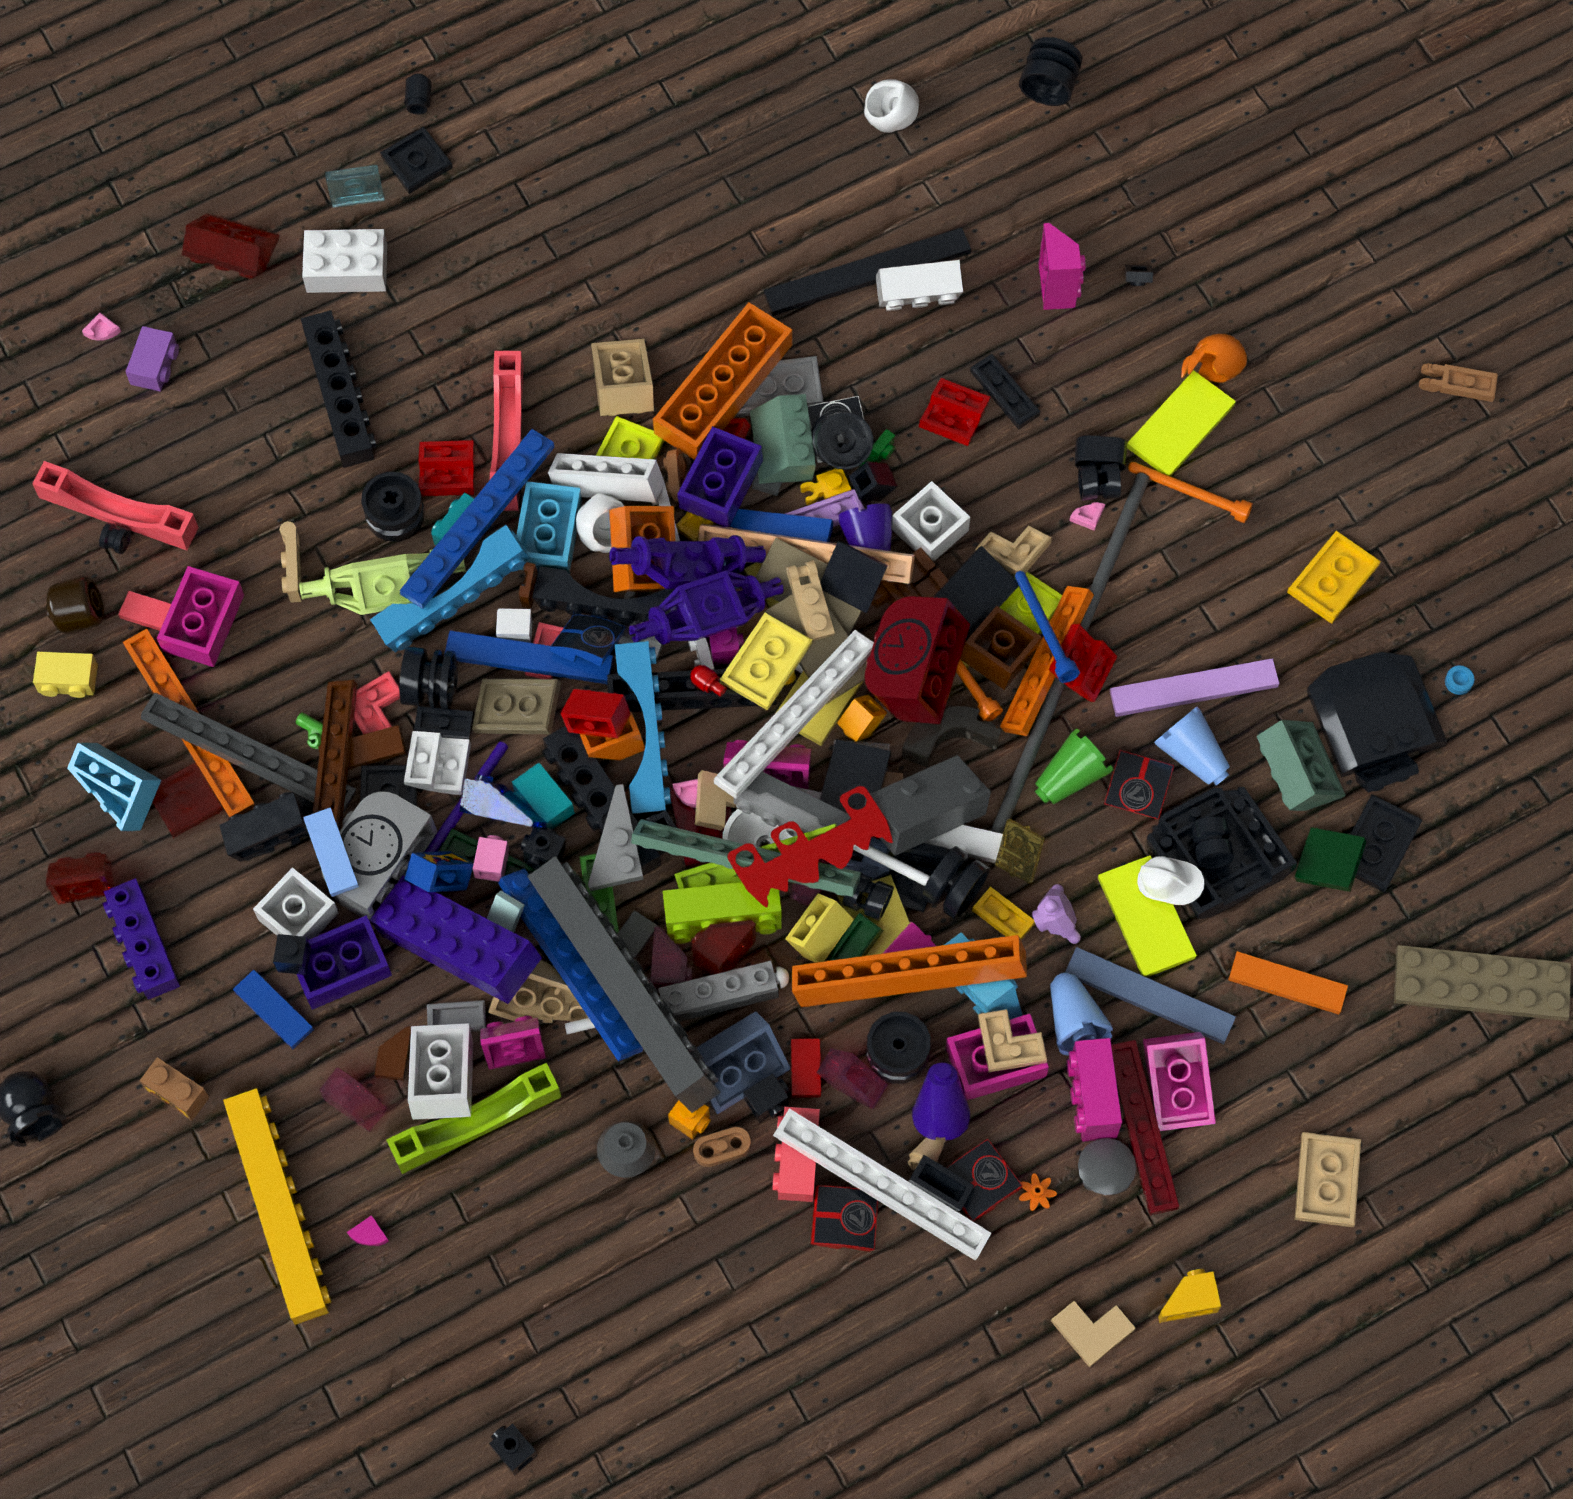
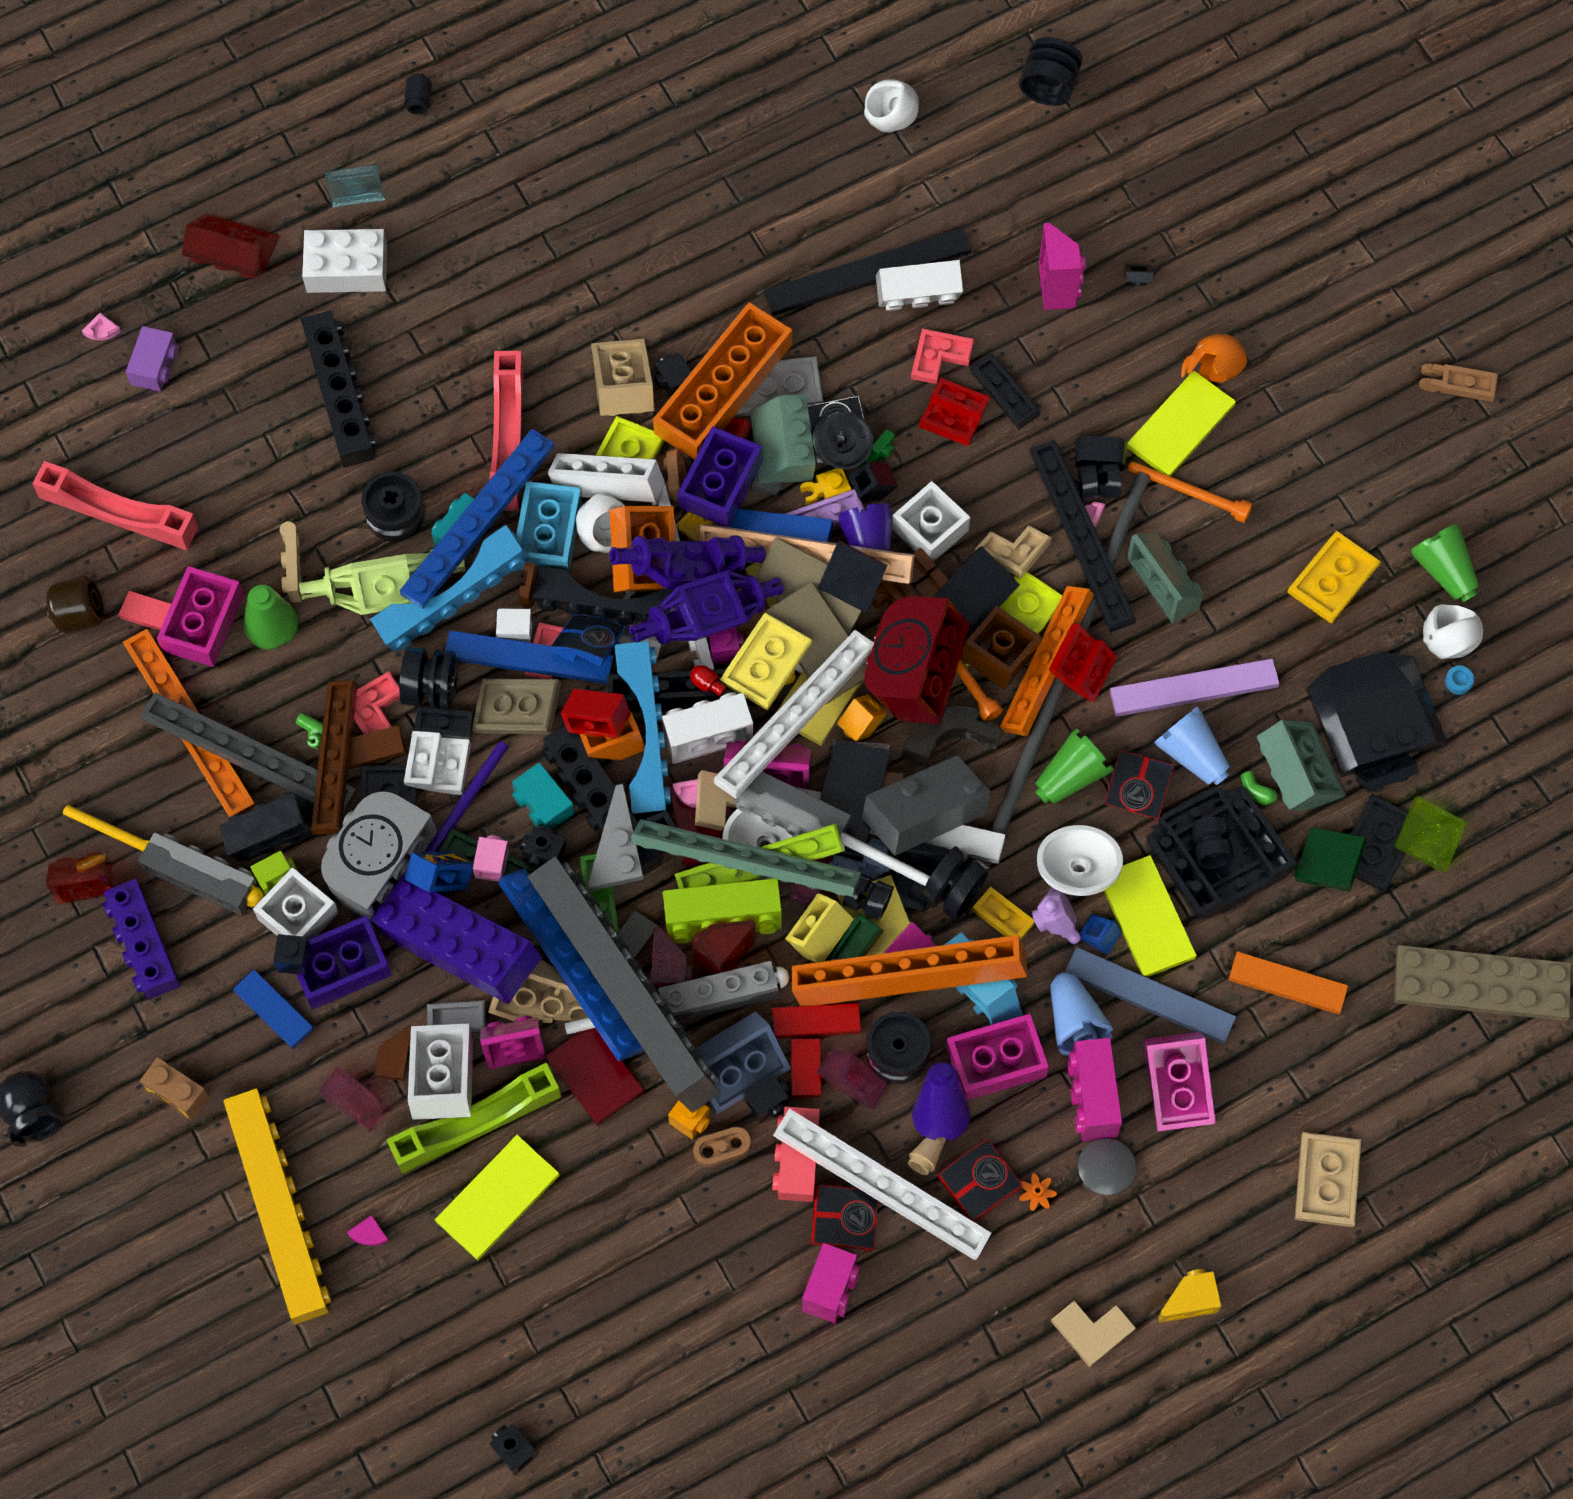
(65, 674): light yellow brick -> none
(115, 538): black wheel -> none
(116, 783): medium azure wedge -> none
(184, 866): none -> piece
(185, 800): clear red tile -> none
(269, 618): none -> bright green cone
(272, 870): none -> lime brick
(331, 852): light blue tile -> none
(416, 160): black tile -> none
(446, 468): red slope -> none
(496, 801): clear blue slope -> none
(497, 1197): none -> neon yellow tile
(505, 911): light aqua tile -> none
(594, 1075): none -> dark red tile
(626, 1149): dark grey cone -> none
(671, 372): none -> black brick
(706, 727): none -> white brick
(801, 858): red piece -> none
(810, 601): tan plate -> none
(816, 1020): none -> red tile
(829, 1283): none -> dark pink brick
(939, 347): none -> coral tile
(941, 1183): black slope -> none
(1003, 1049): tan tile -> none
(1019, 851): clear yellow piece -> none
(1065, 667): blue piece -> none
(1079, 860): none -> white dish
(1082, 536): none -> black tile
(1100, 933): none -> blue slope
(1143, 1129): dark red plate -> none
(1164, 575): none -> sand green slope
(1170, 880): white piece -> none
(1259, 793): none -> bright green arm
(1430, 834): none -> clear neon green tile
(1449, 562): none -> bright green cone
(1452, 631): none -> white piece

